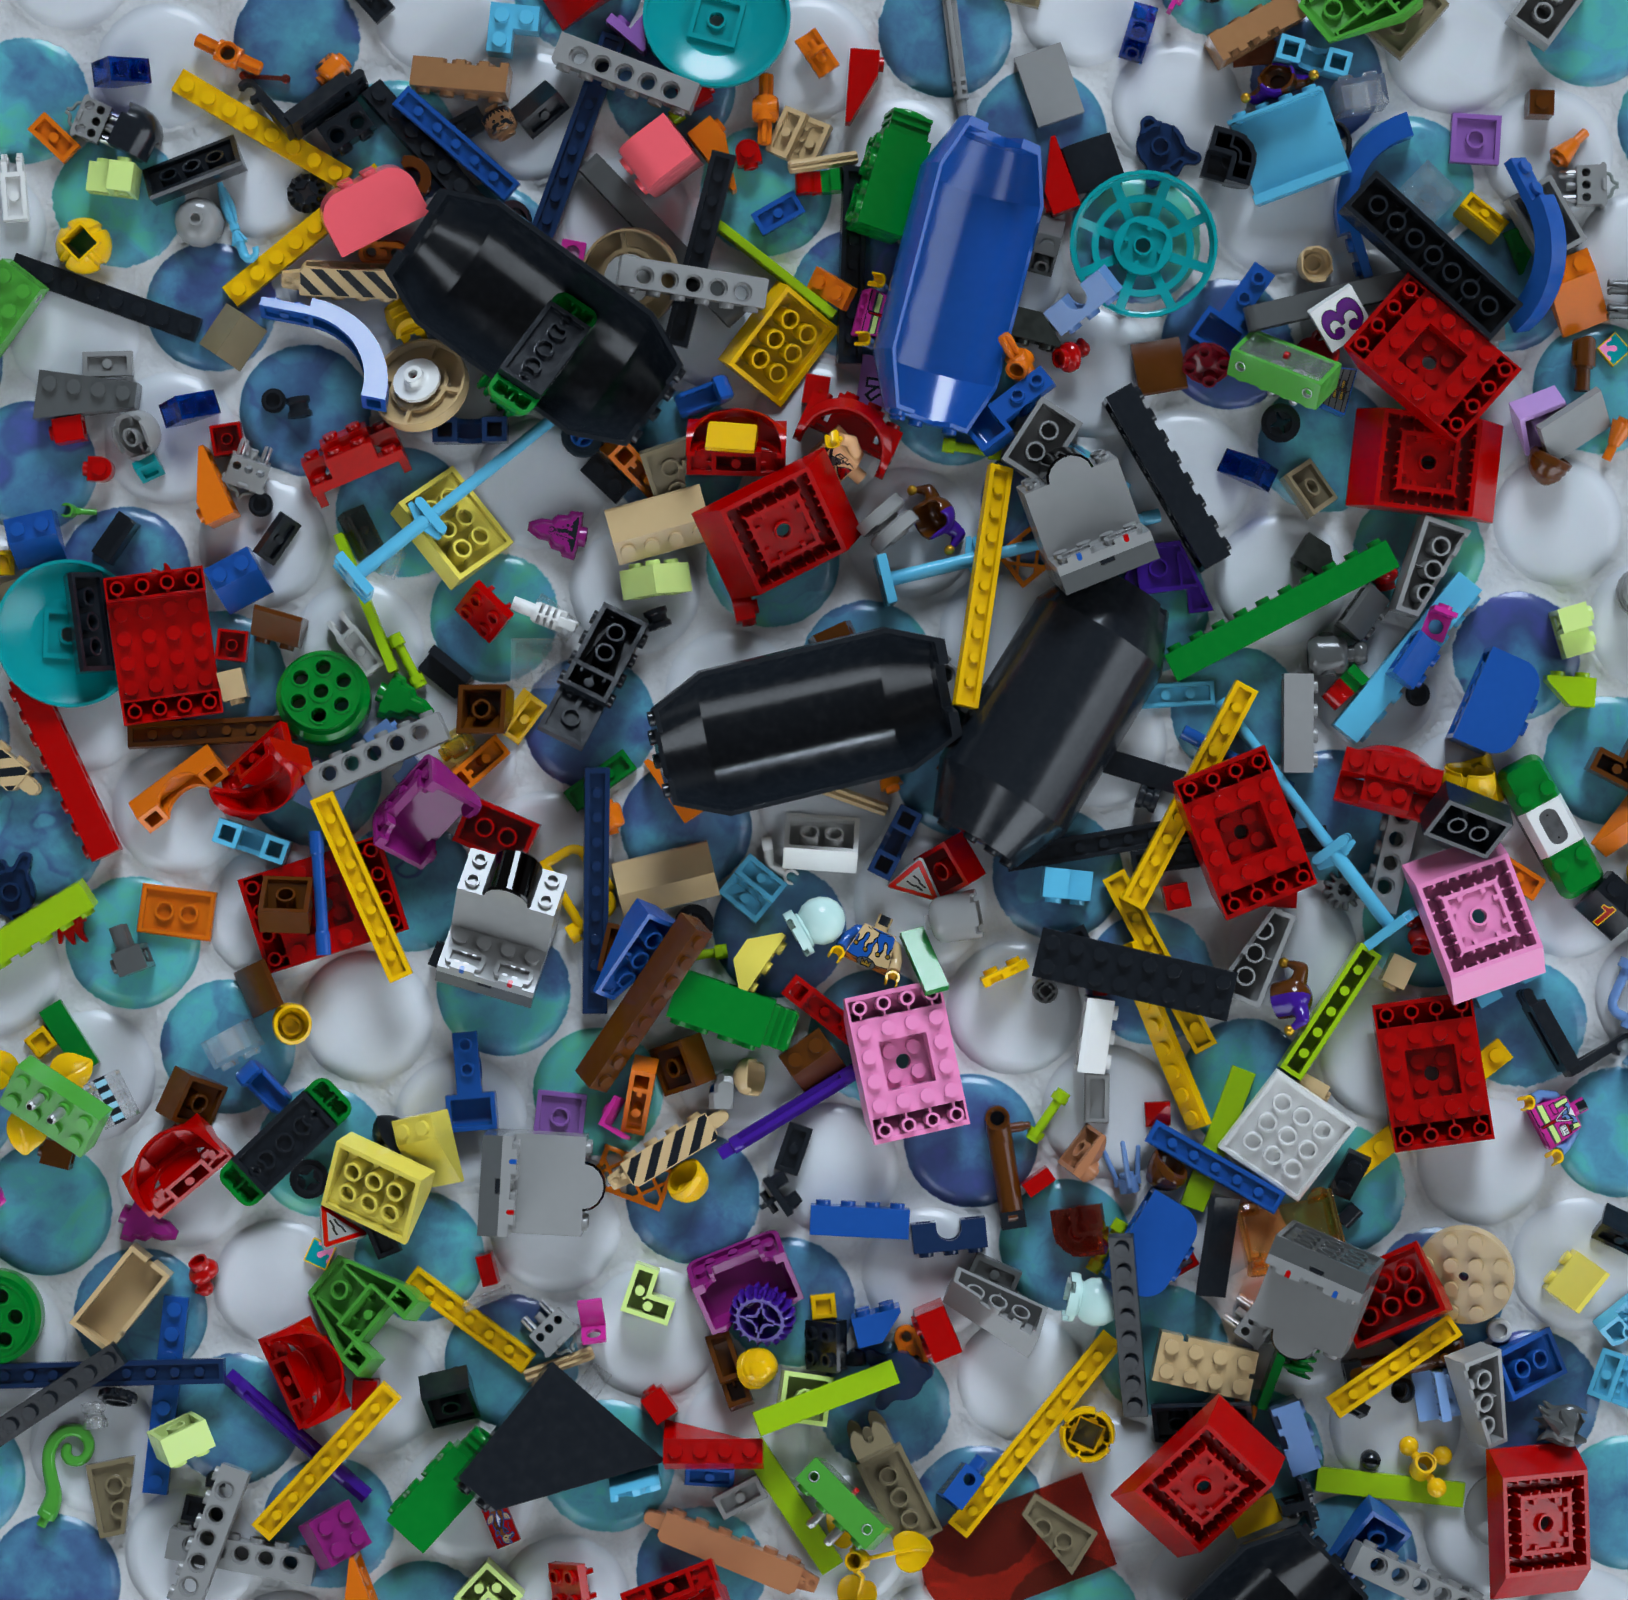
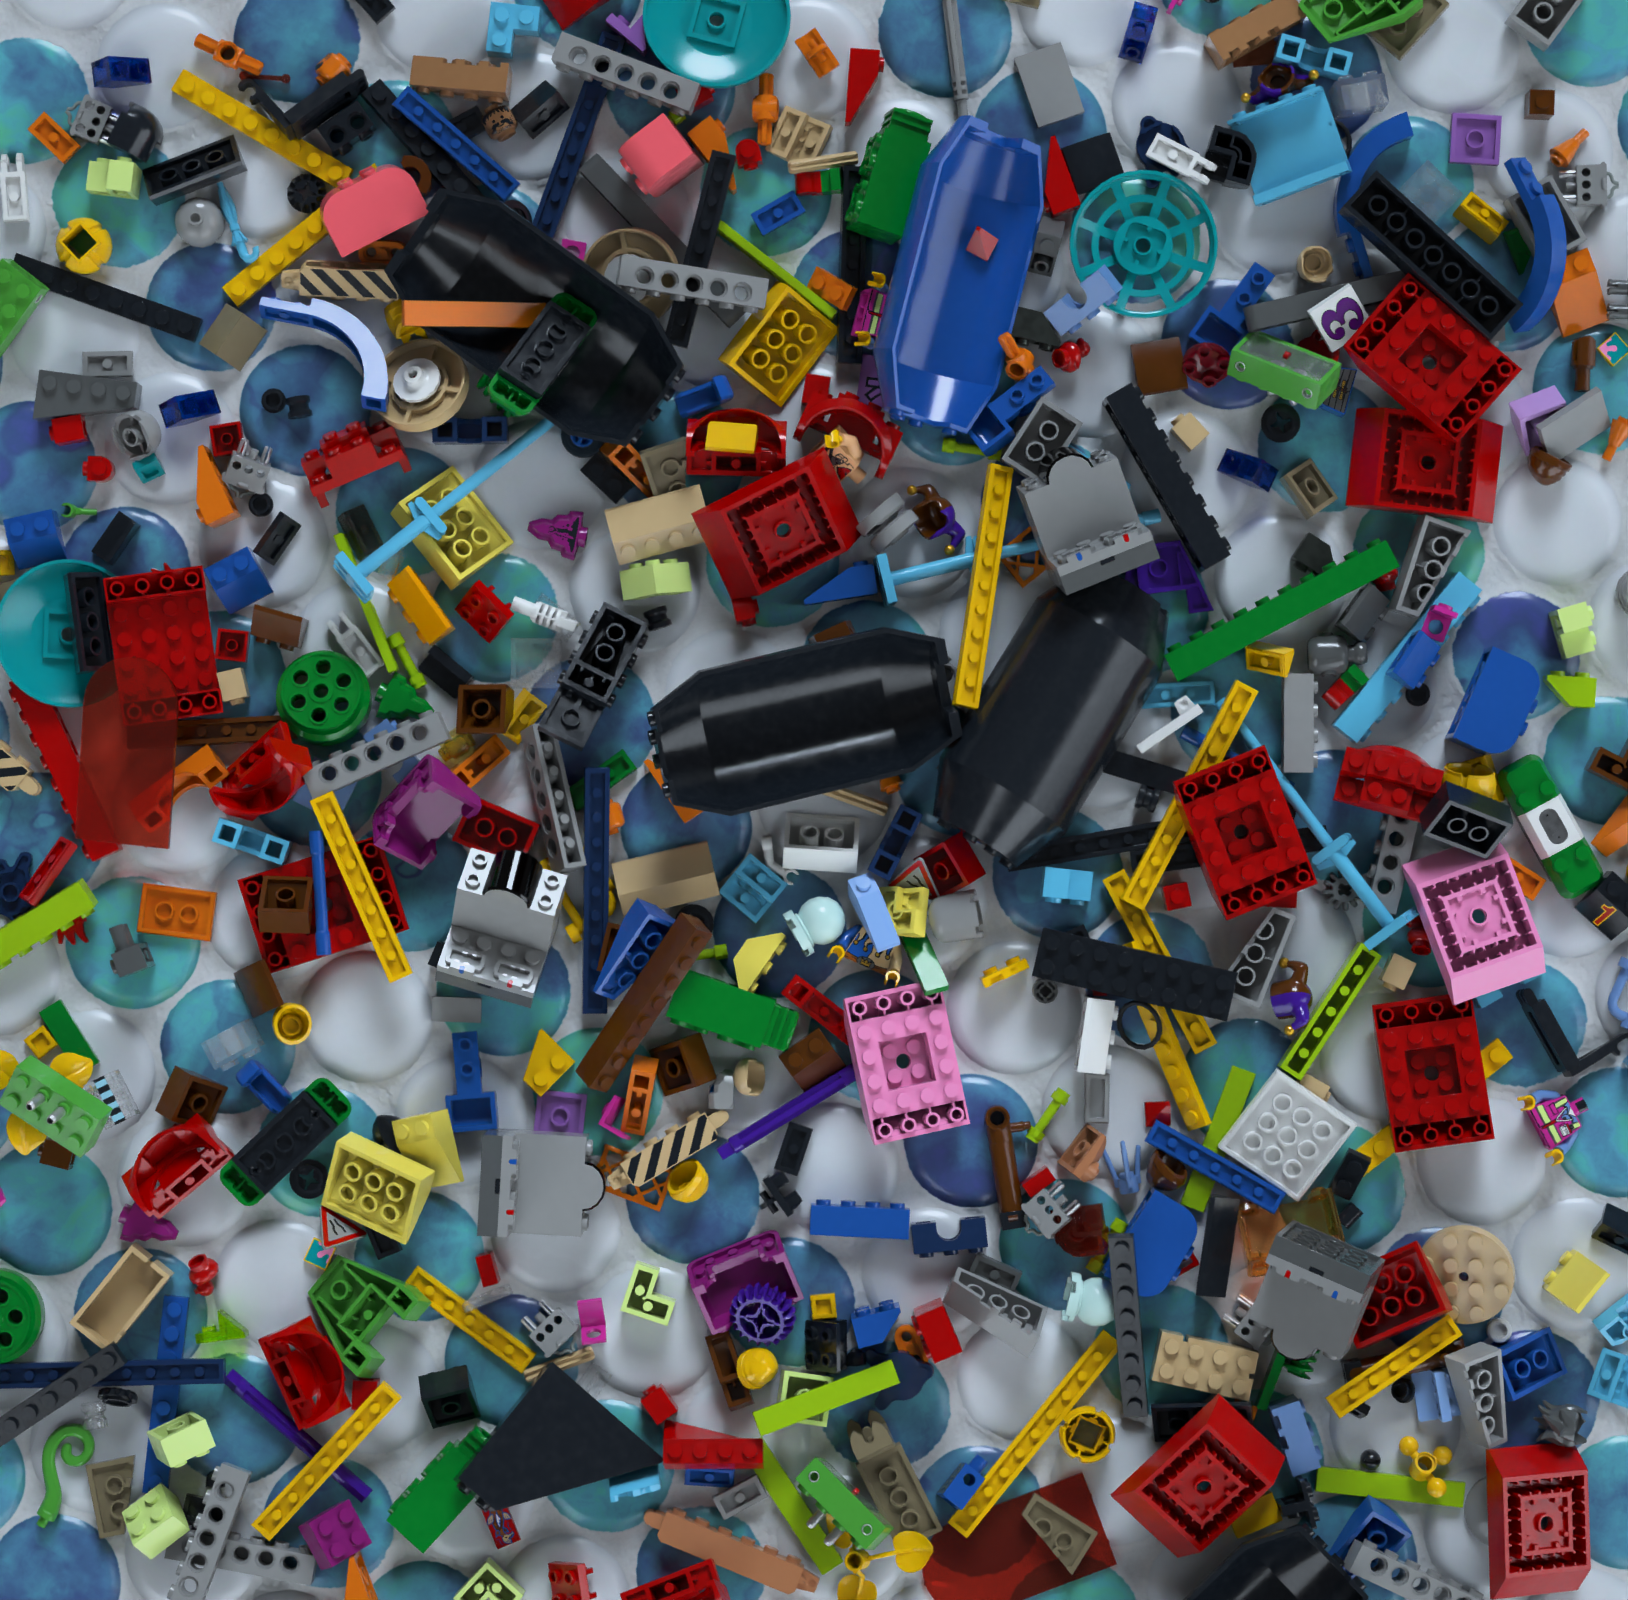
(48, 871): none -> red tile
(128, 755): none -> clear red piece
(155, 1521): none -> yellowish green brick
(228, 1330): none -> clear neon green slope
(419, 606): none -> light orange slope
(456, 1009): none -> light grey tile
(469, 314): none -> orange tile
(546, 1064): none -> yellow wing
(553, 800): none -> light grey brick
(850, 584): none -> blue slope
(872, 911): none -> light blue slope
(907, 909): none -> light yellow slope
(982, 244): none -> slope
(1040, 1214): none -> light grey piece
(1157, 1019): none -> black piece
(1179, 158): none -> white hinge
(1187, 711): none -> white hinge
(1188, 431): none -> tan brick
(1269, 658): none -> yellow slope

